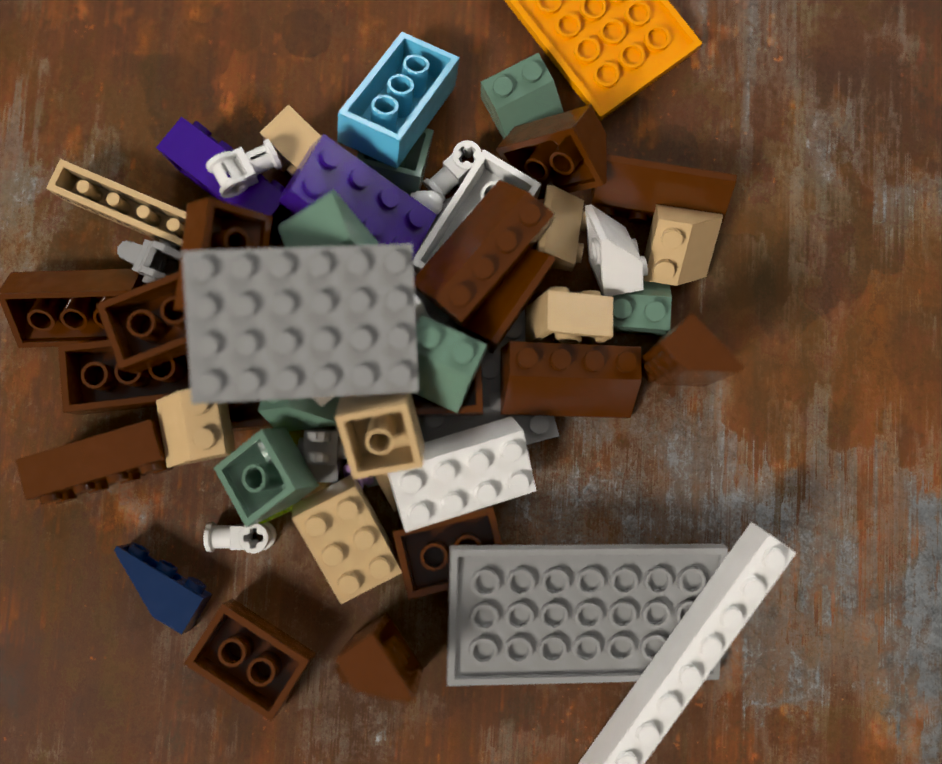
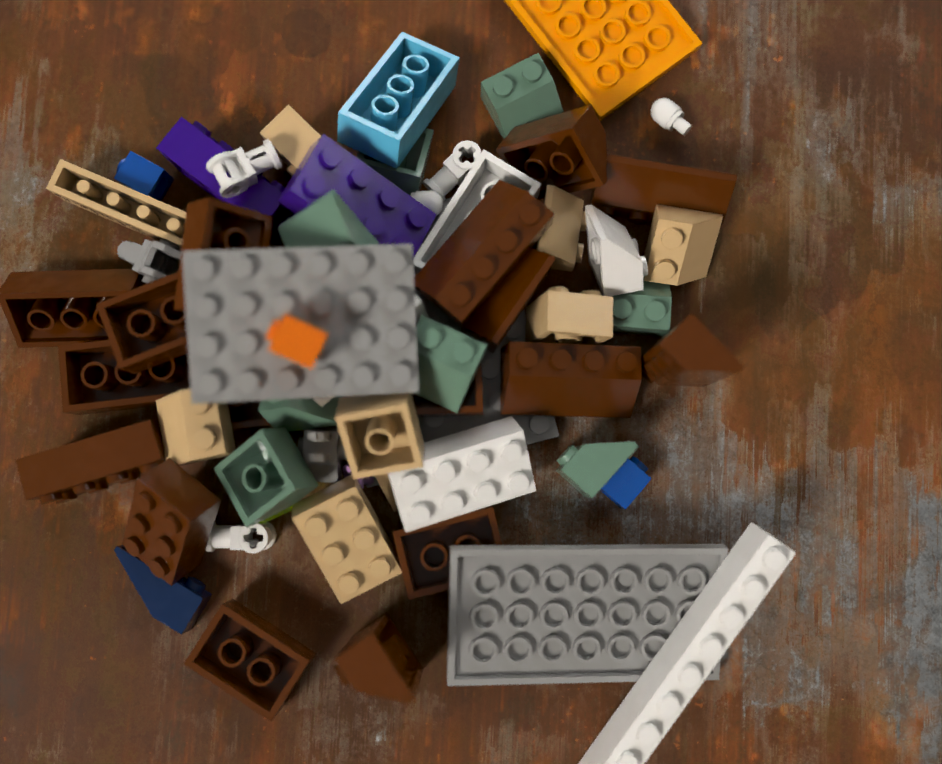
(143, 176): none -> blue brick
(170, 521): none -> reddish brown brick
(296, 340): none -> orange brick
(593, 464): none -> sand green slope
(626, 483): none -> blue brick
(669, 116): none -> white cylinder

